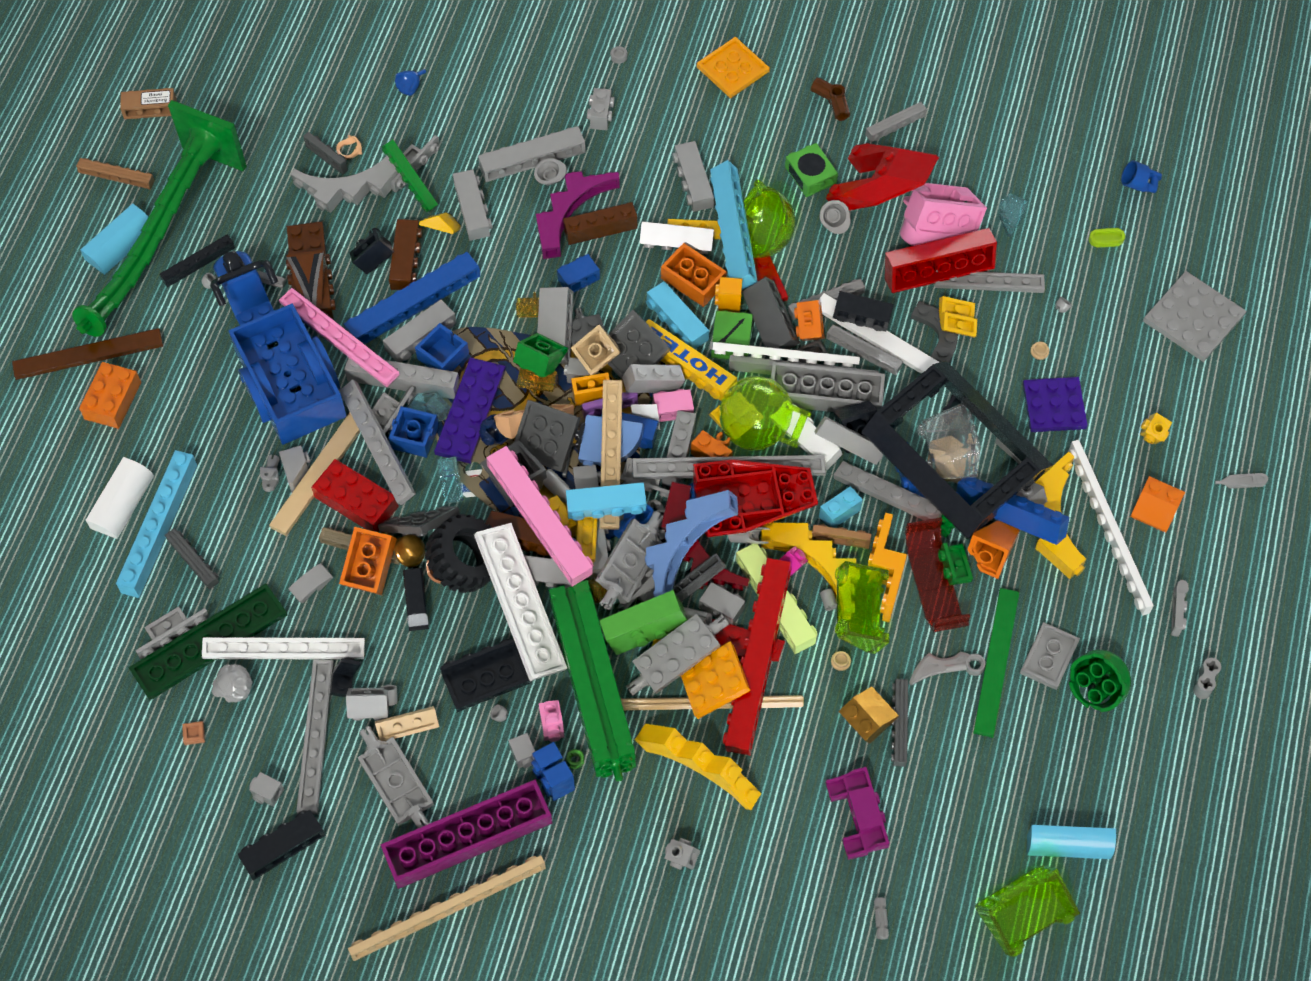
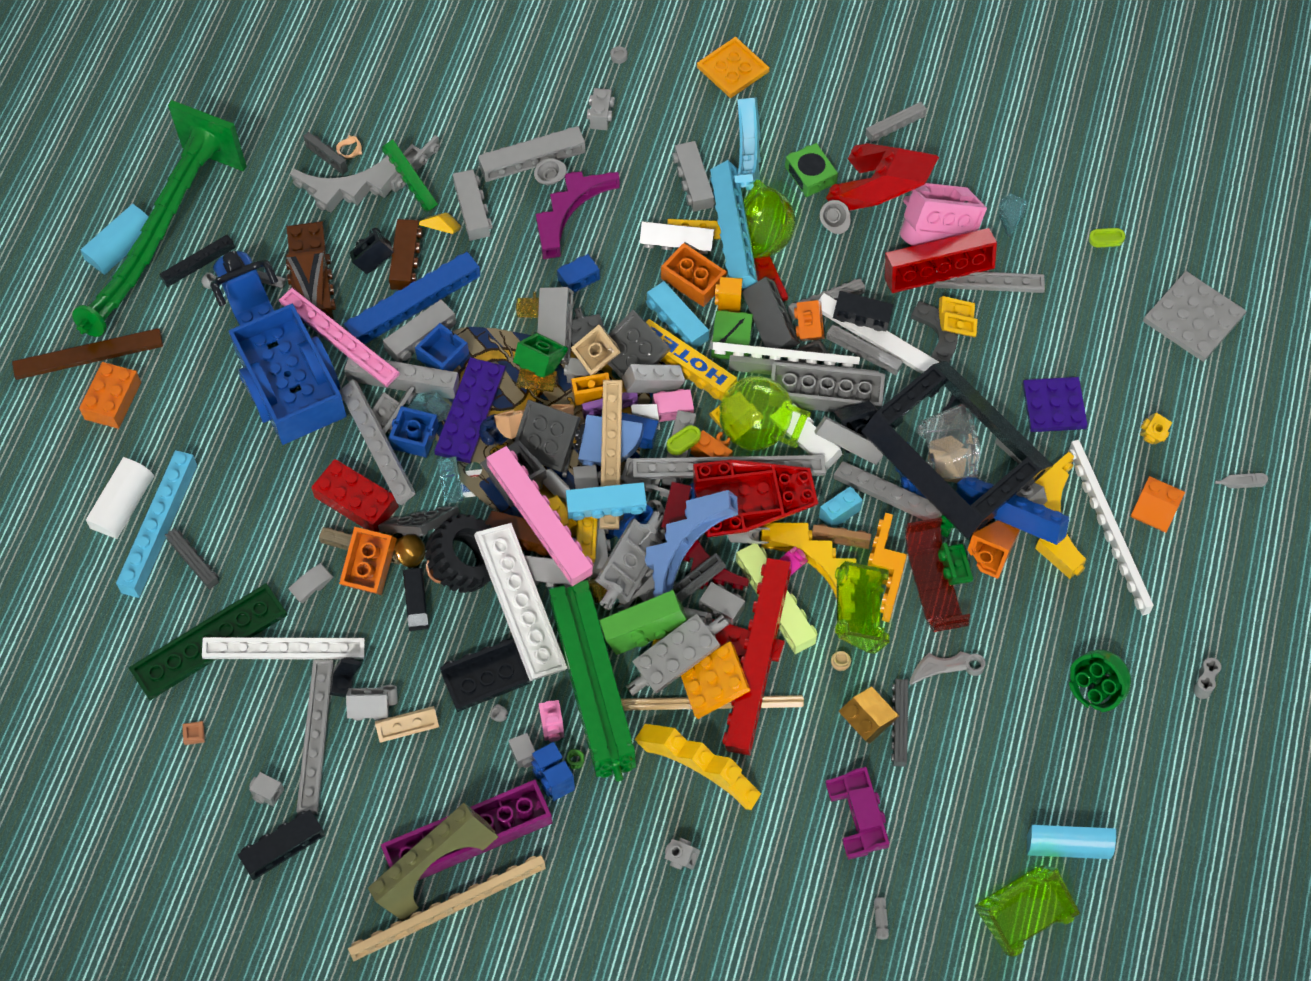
(115, 173): medium nougat piece -> none
(146, 103): medium nougat brick -> none
(169, 627): light grey bracket -> none
(232, 683): light grey hair -> none
(270, 474): light grey piece -> none
(295, 465): light grey slope -> none
(303, 492): tan tile -> none
(394, 779): light grey plate -> none
(408, 81): blue piece -> none
(459, 830): none -> olive arch
(600, 223): reddish brown brick -> none
(683, 440): none -> lime tile
(749, 143): none -> medium azure arch
(828, 599): light grey hinge -> none
(835, 95): reddish brown piece -> none
(996, 663): green tile -> none
(1039, 350): tan plate -> none
(1049, 656): light grey tile -> none
(1063, 305): light grey hinge -> none
(1136, 177): blue piece -> none
(1179, 607): light grey hinge -> none

